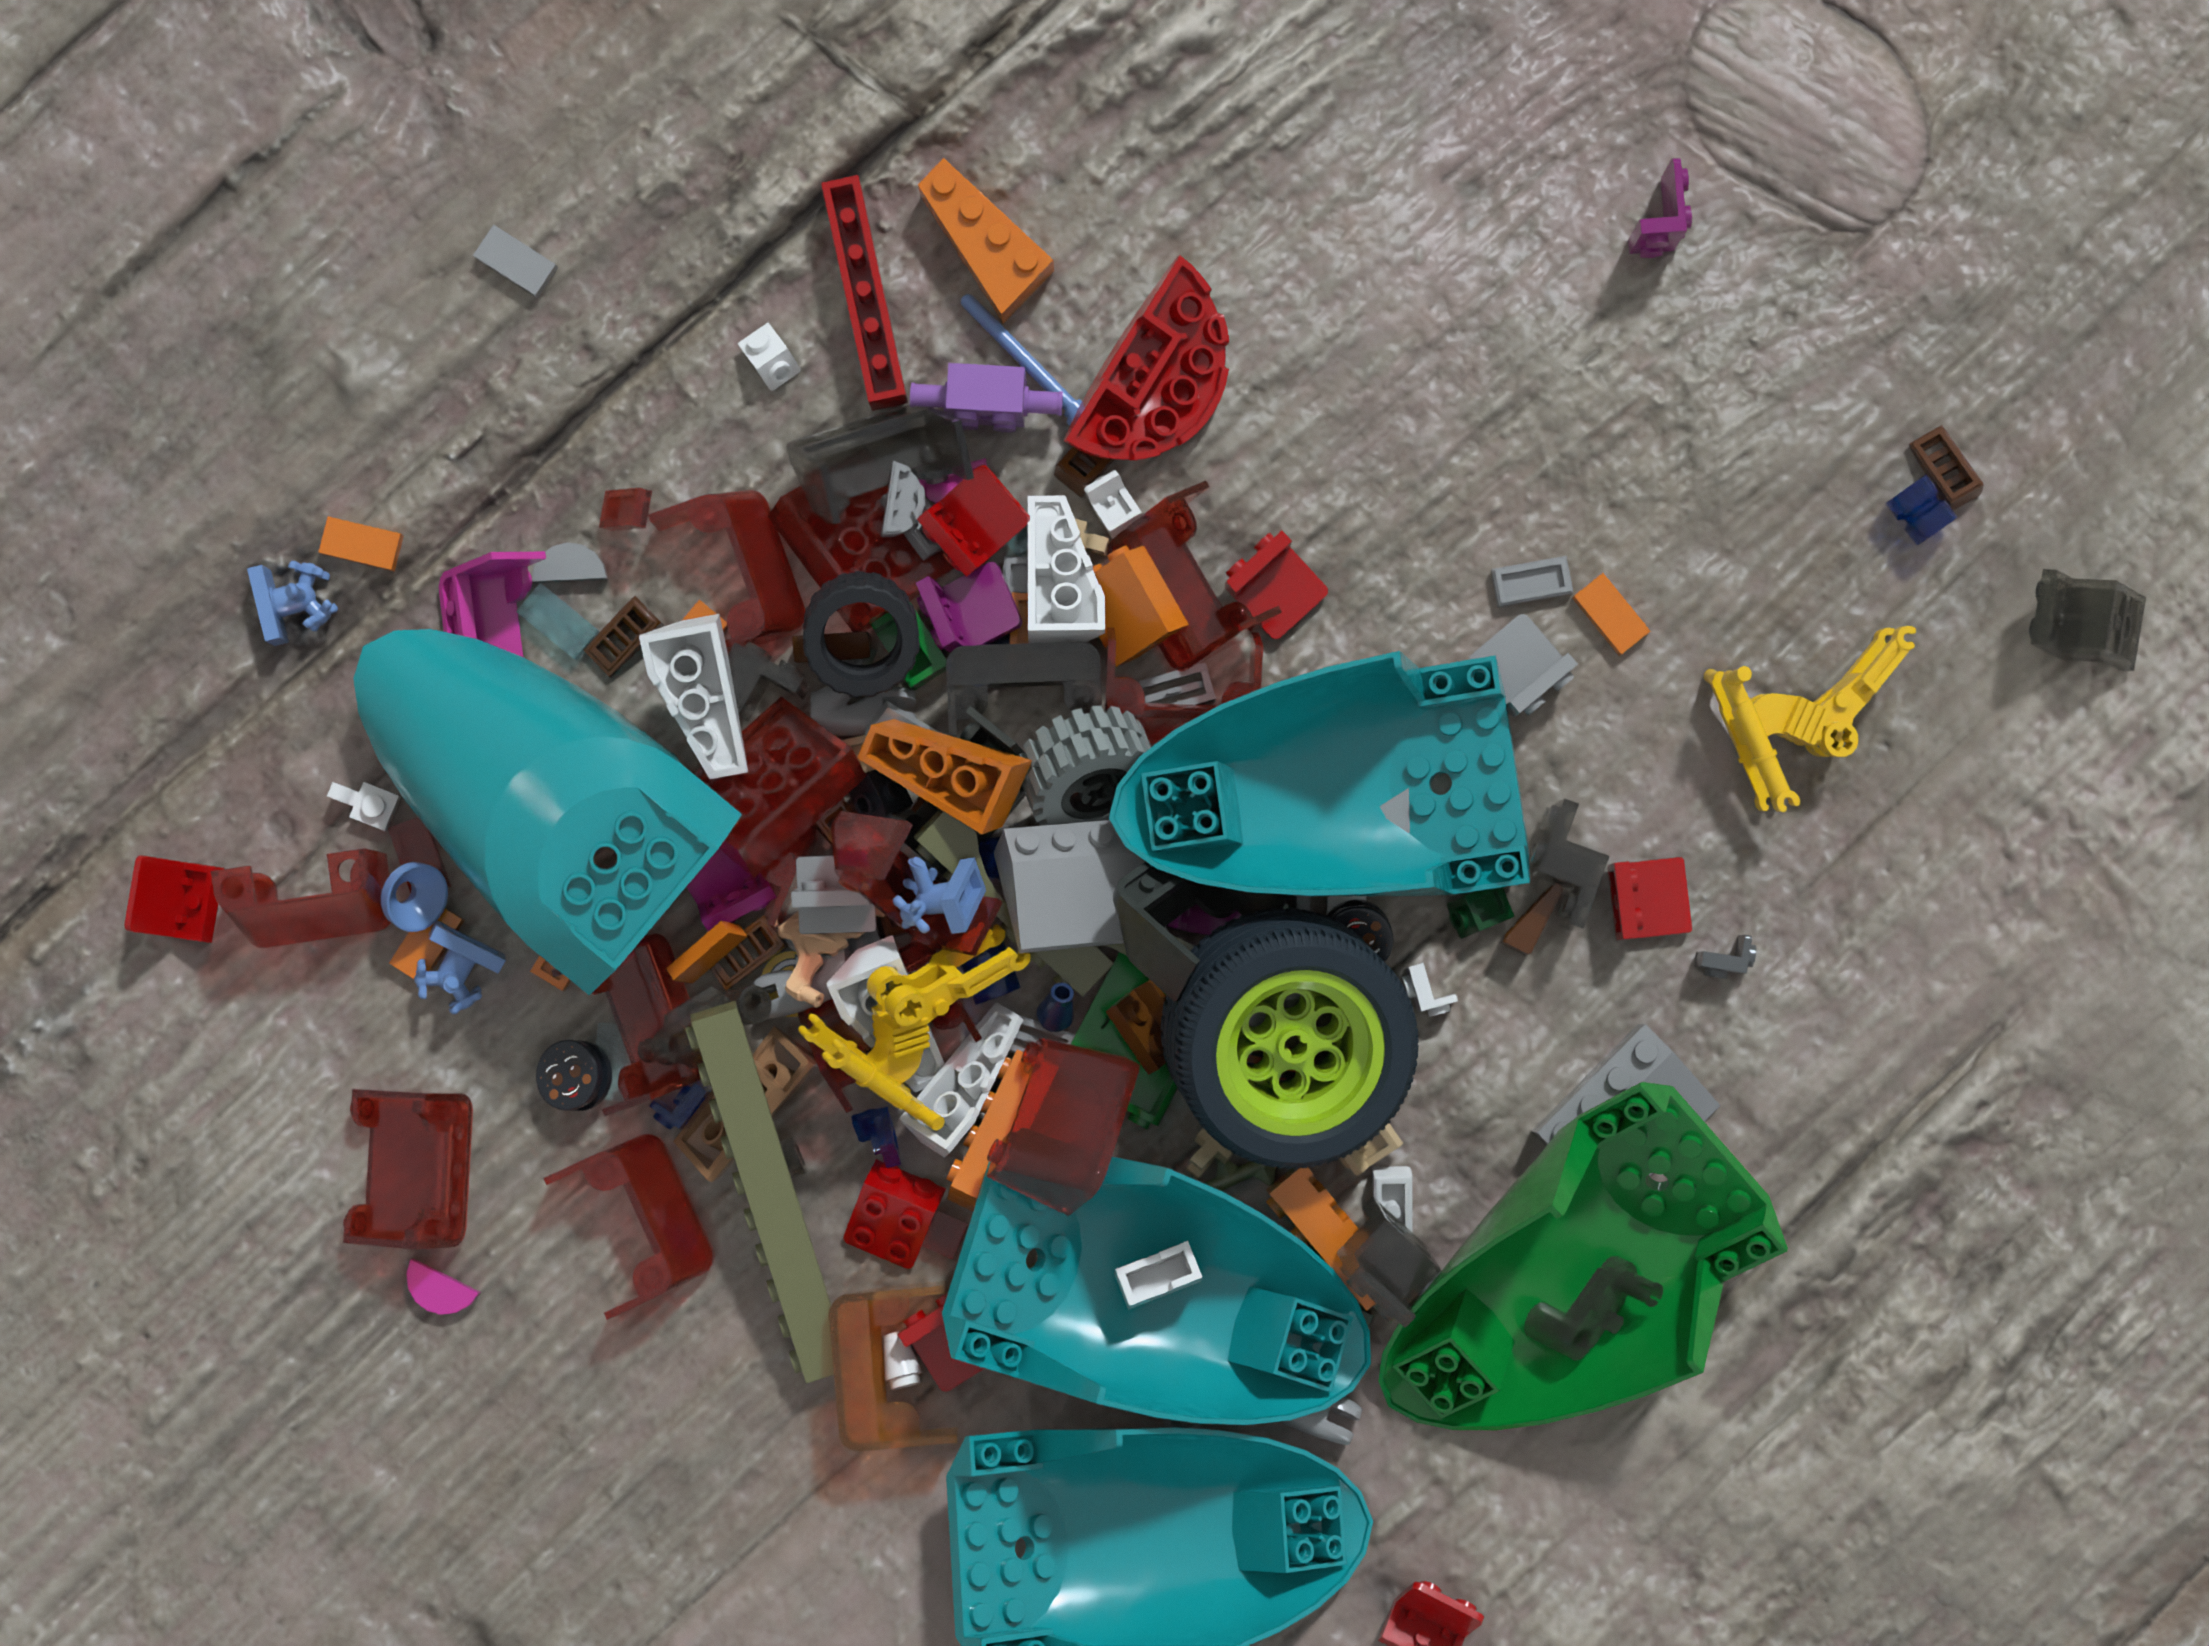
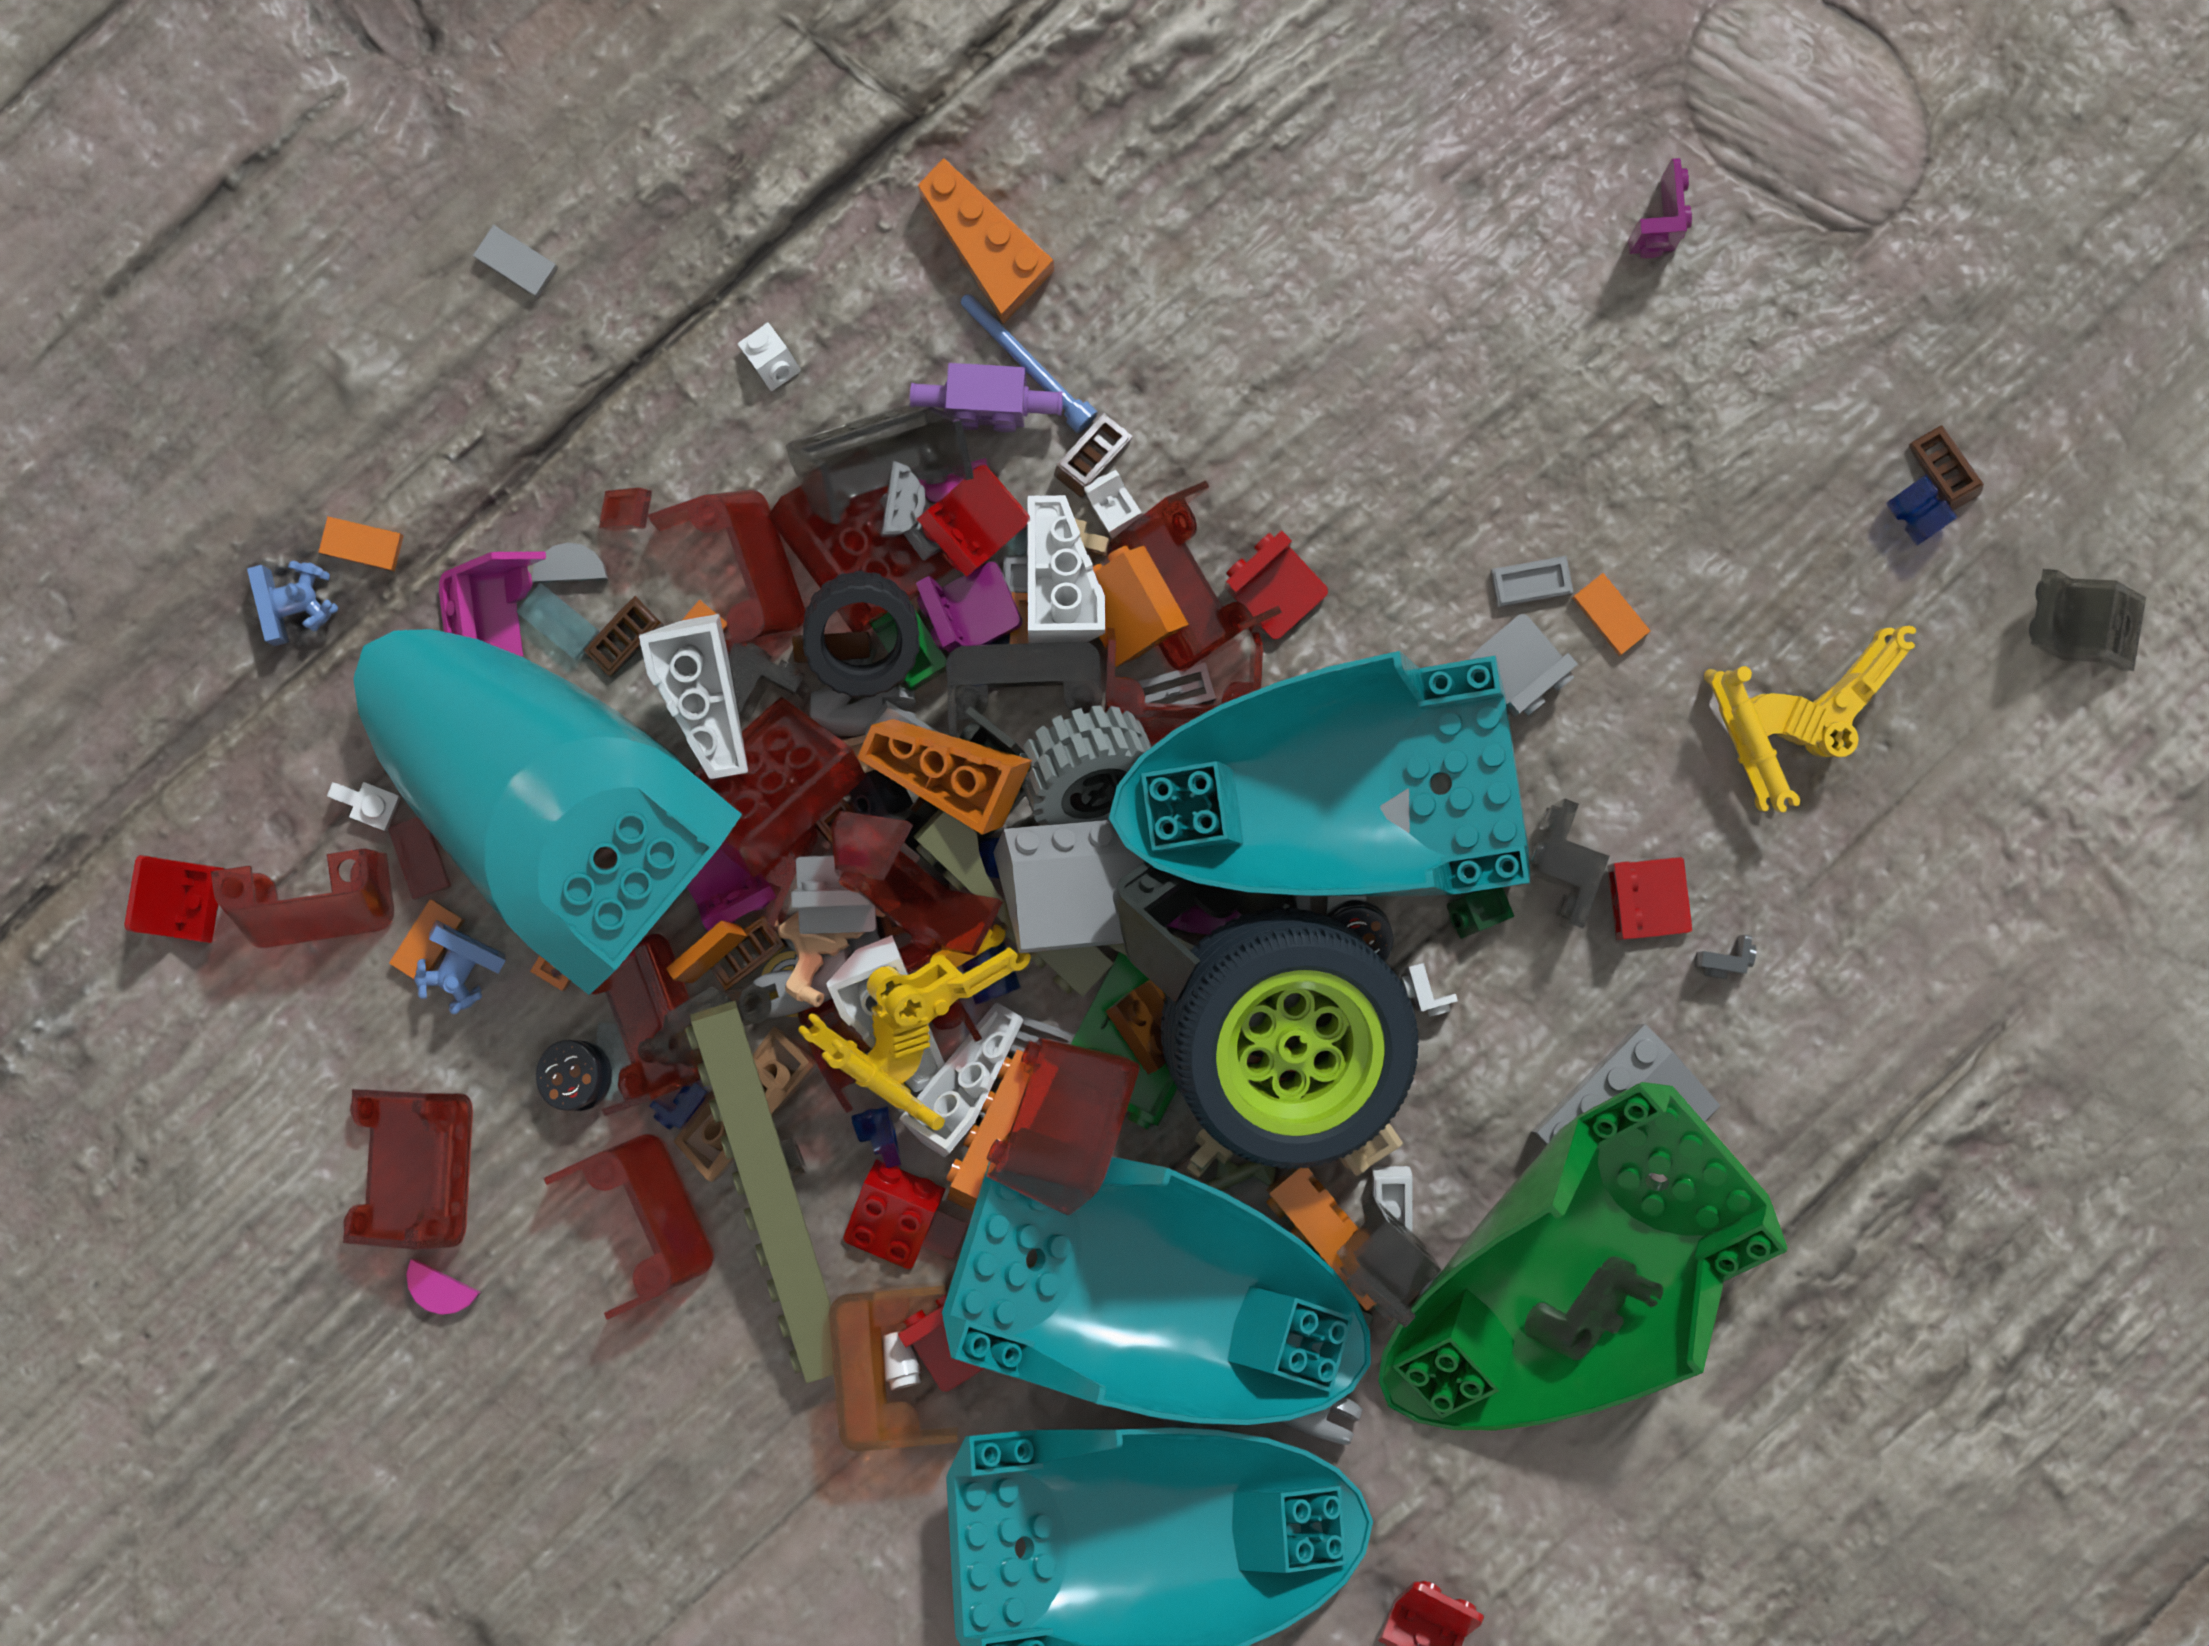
(426, 898): medium blue piece -> none
(864, 293): red brick -> none
(955, 898): medium blue piece -> none
(1056, 1009): dark blue cone -> none
(1158, 1275): white brick -> none
(1159, 375): red brick -> none
(1528, 928): reddish brown slope -> none

